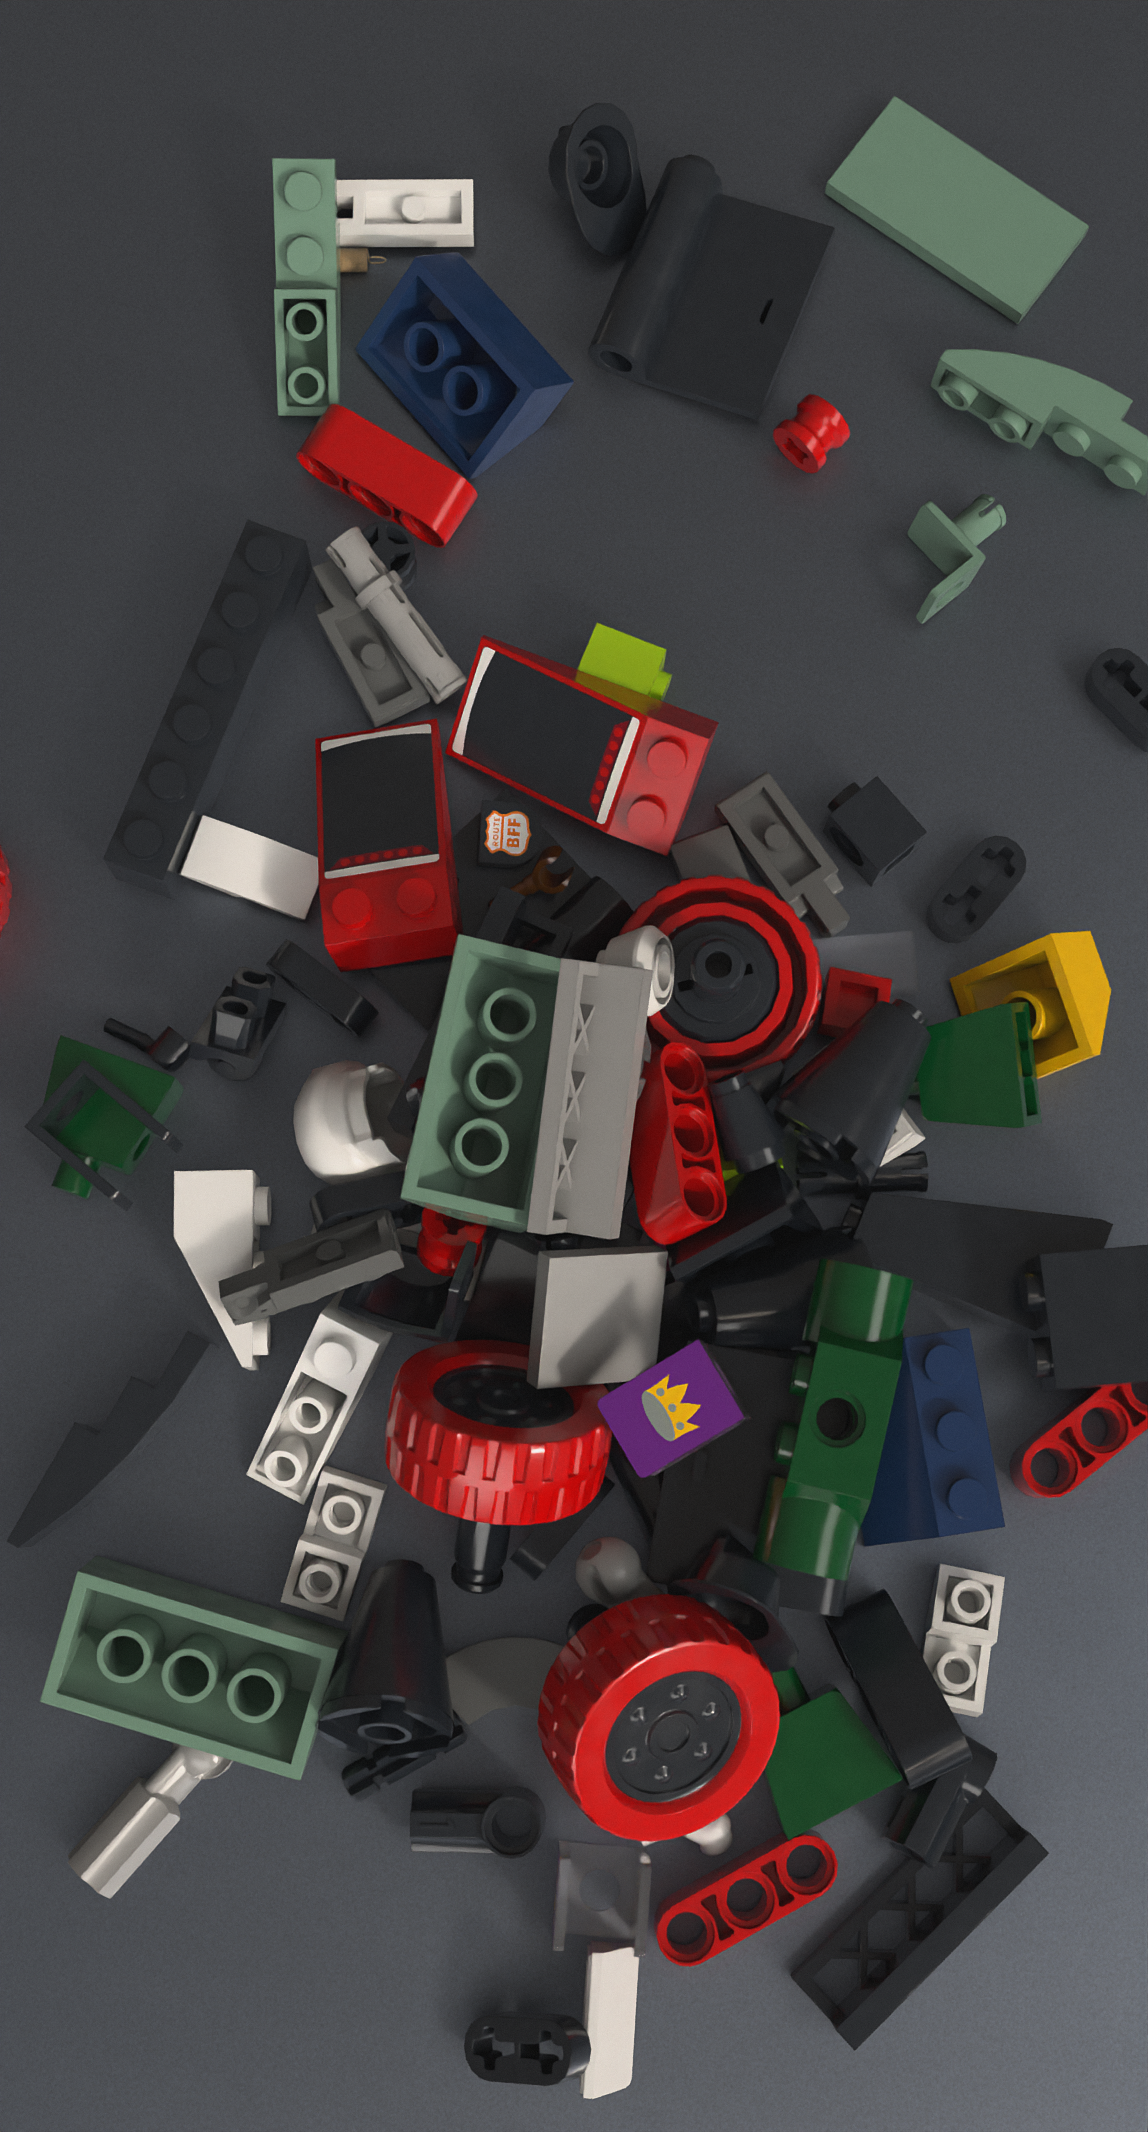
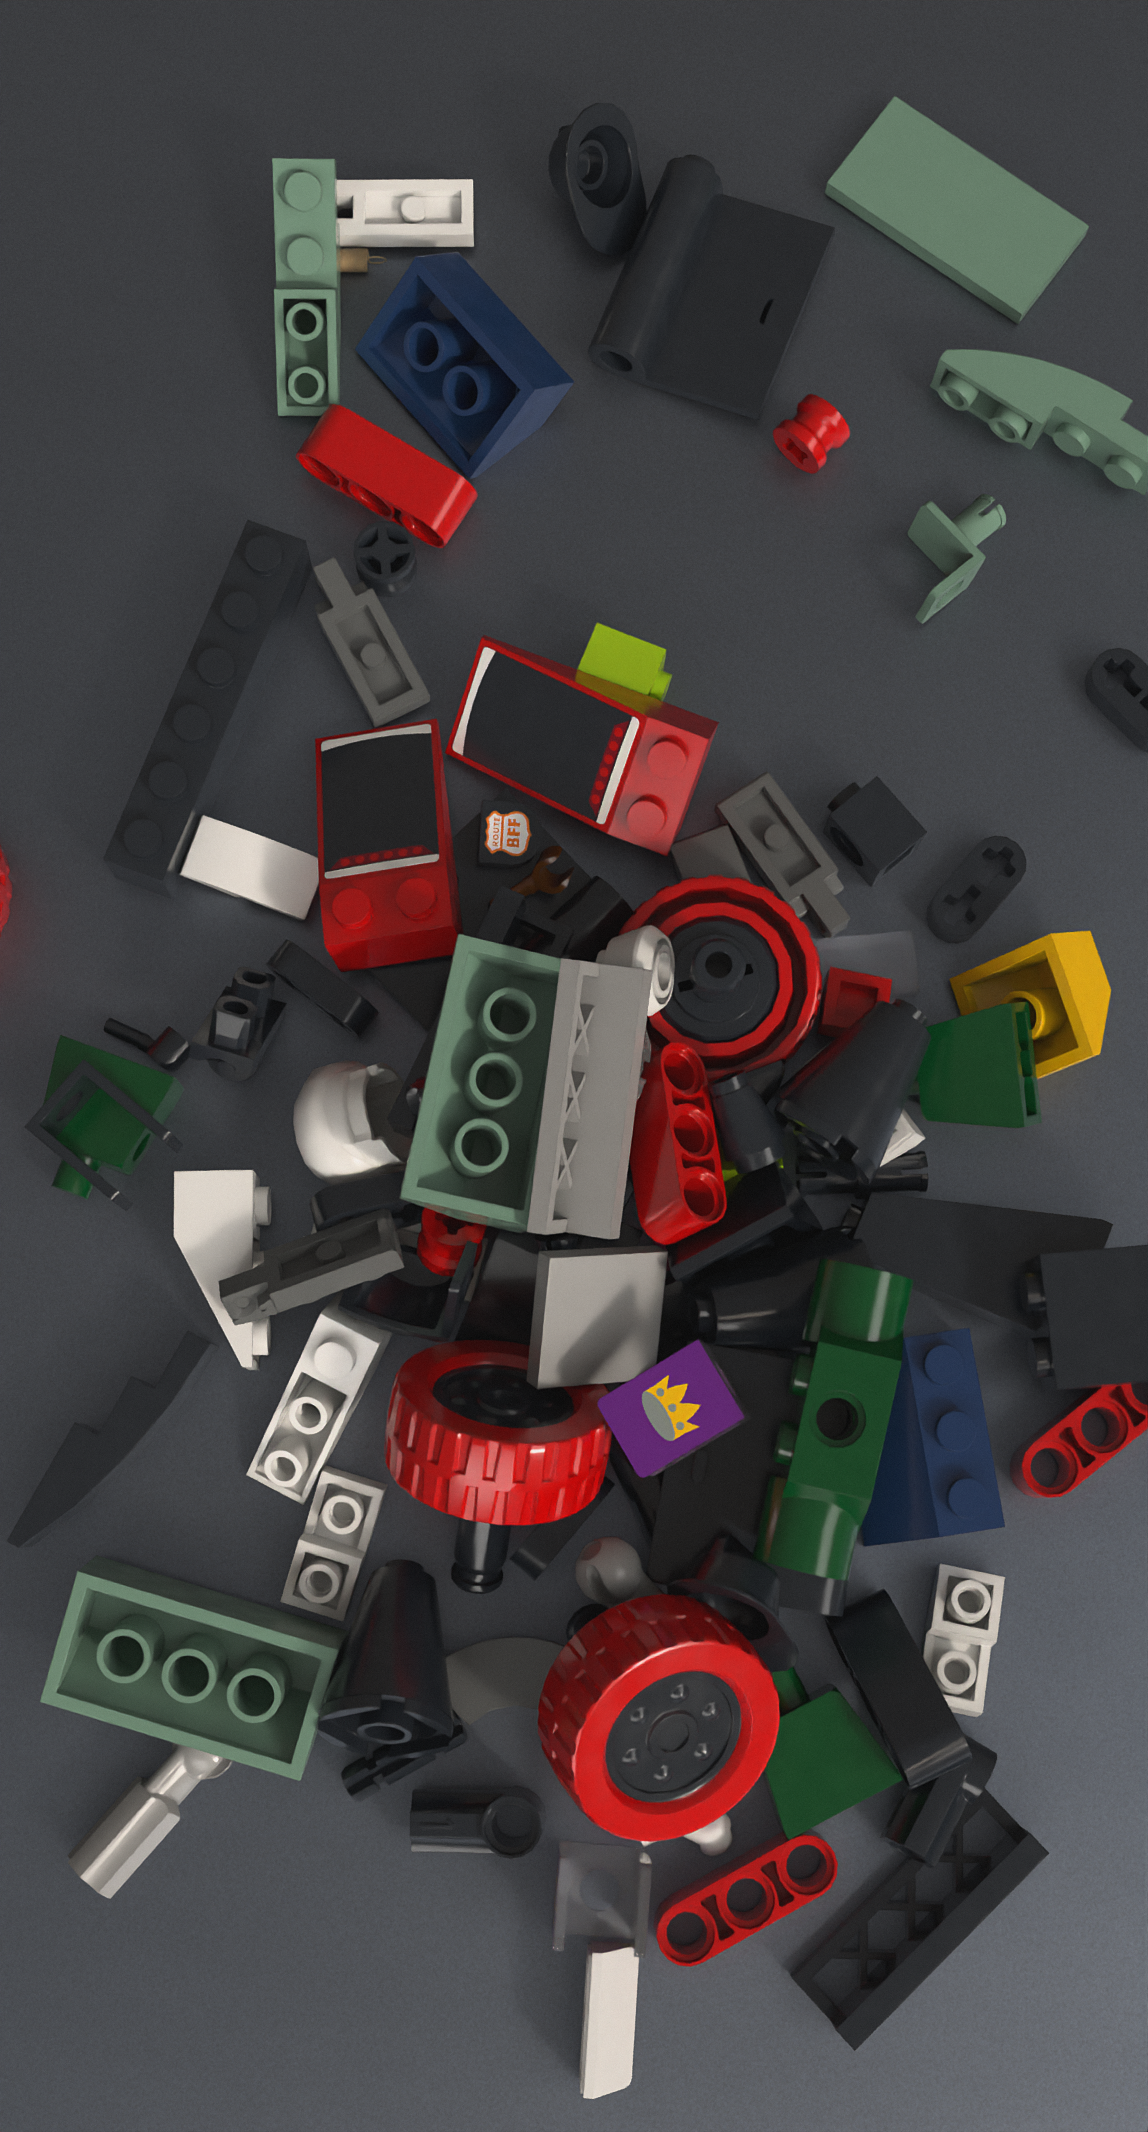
(390, 606): light grey pin -> none
(527, 2063): black beam -> none

